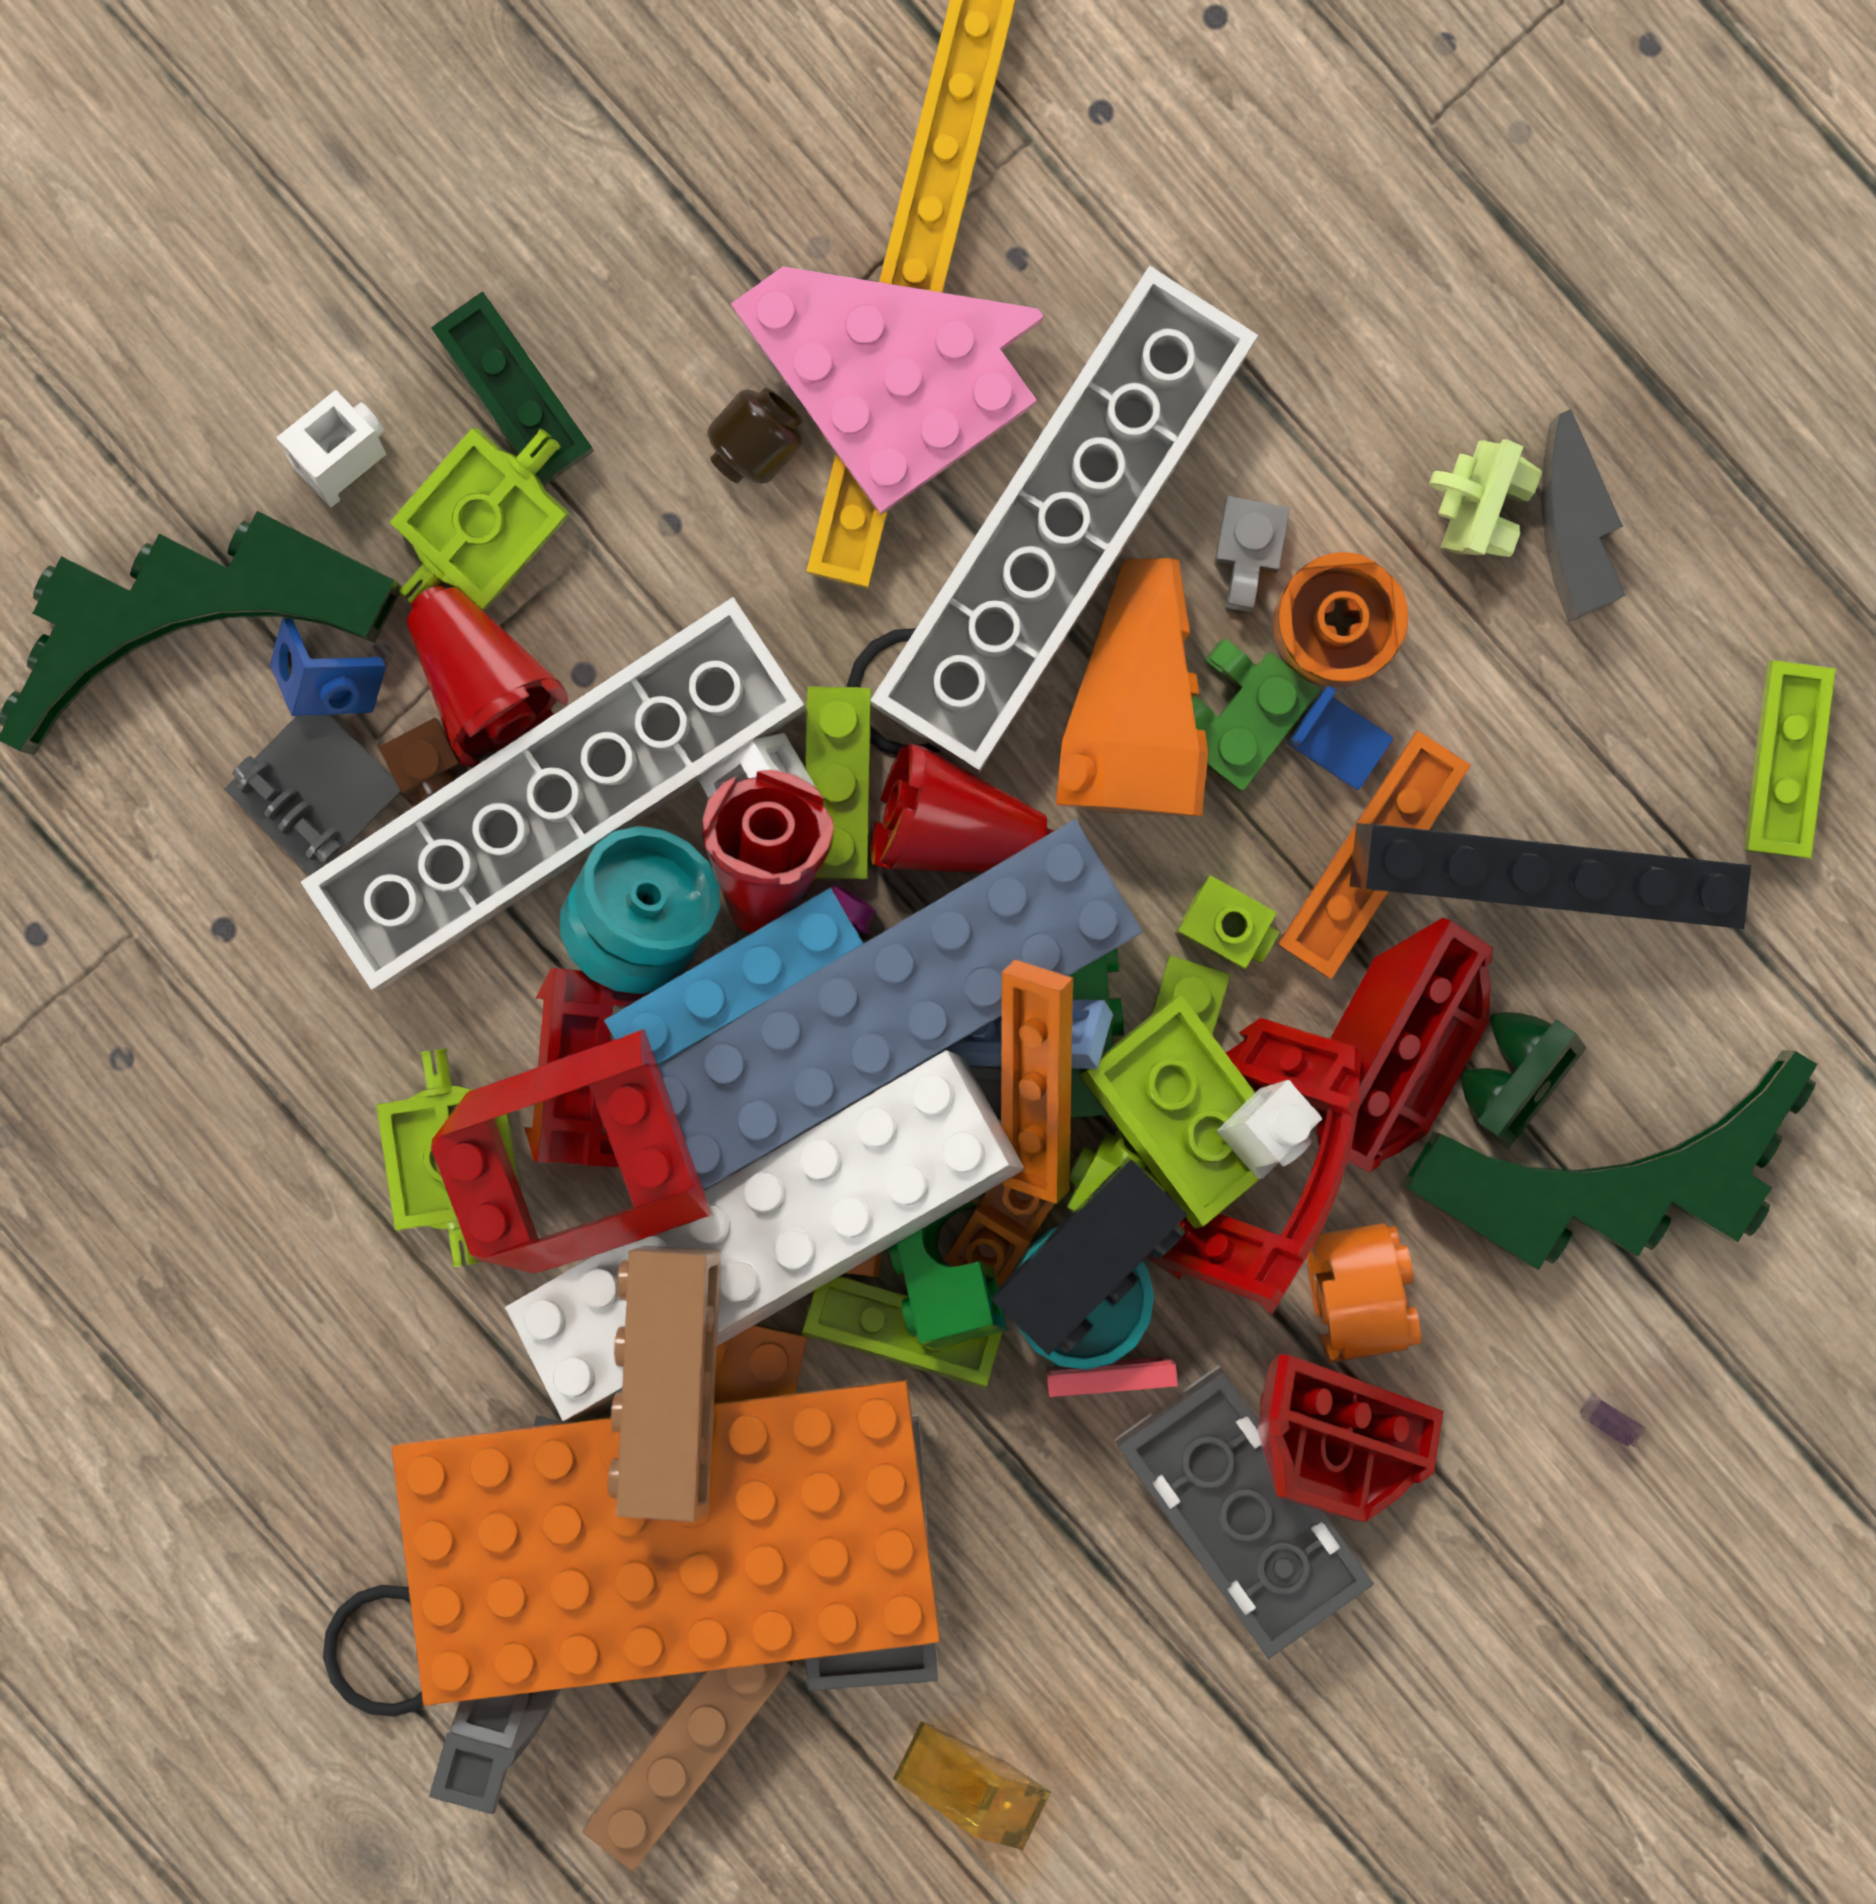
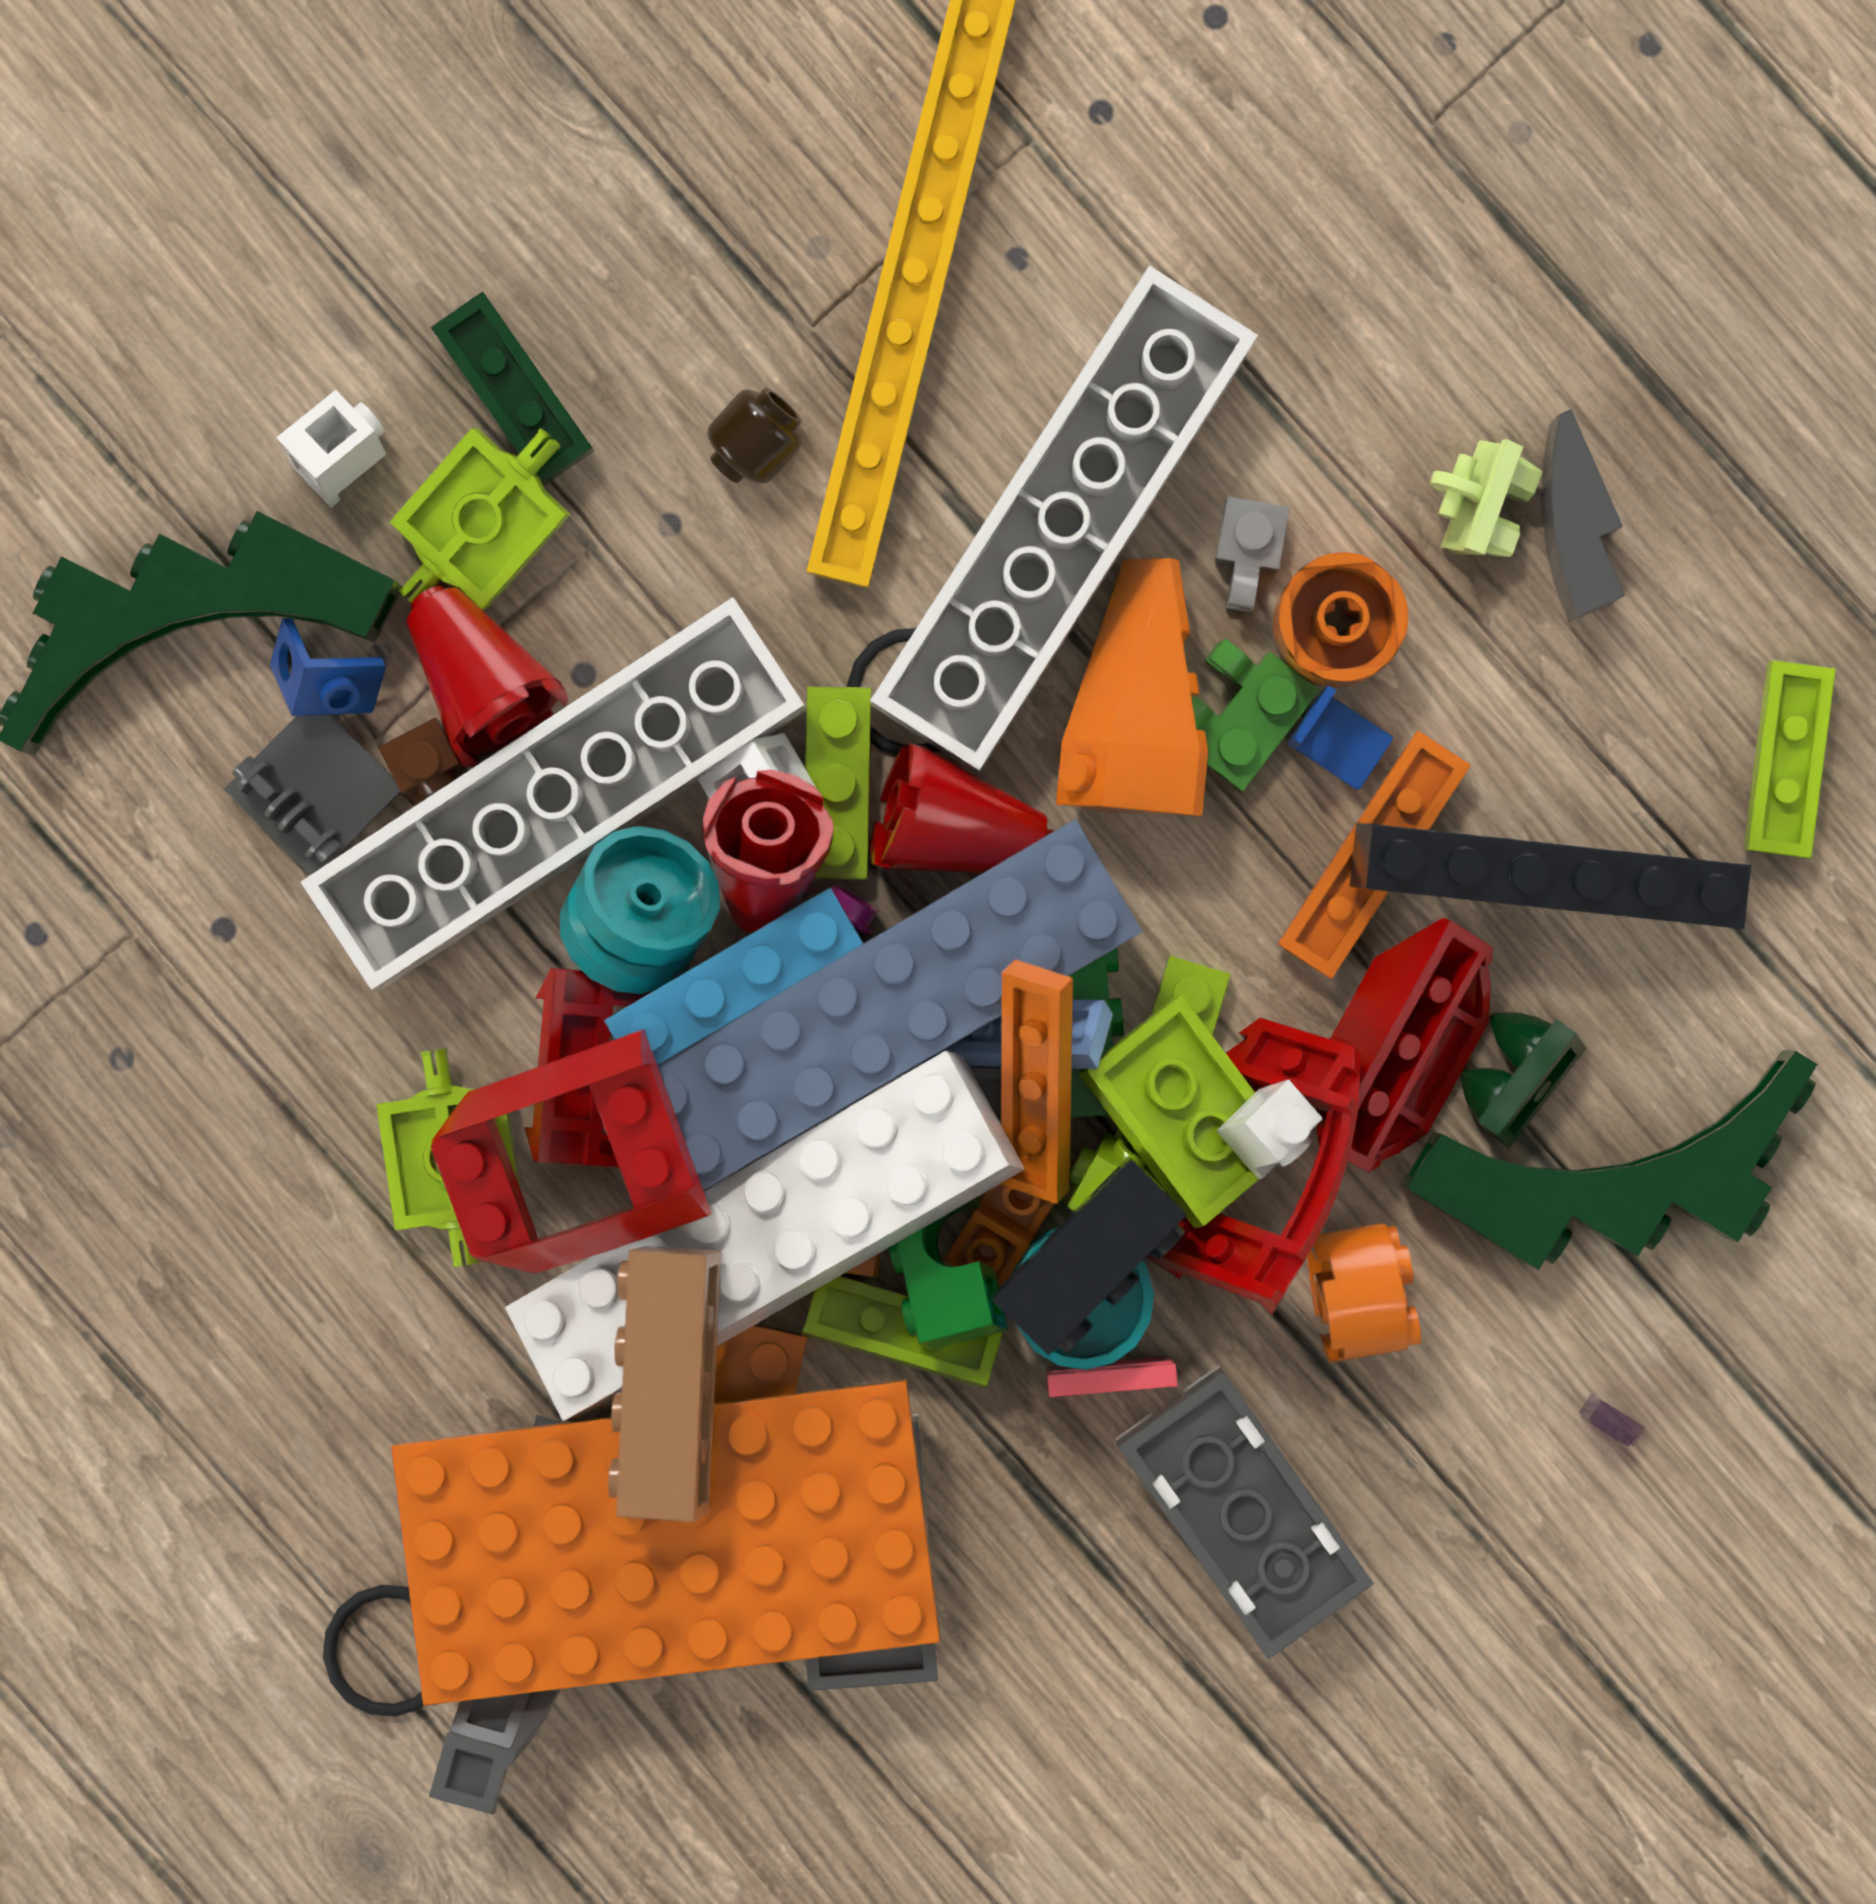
(679, 1758): medium nougat brick -> none
(891, 370): bright pink wing -> none
(972, 1787): clear yellow slope -> none
(1229, 924): lime brick -> none
(1342, 1439): red wedge -> none

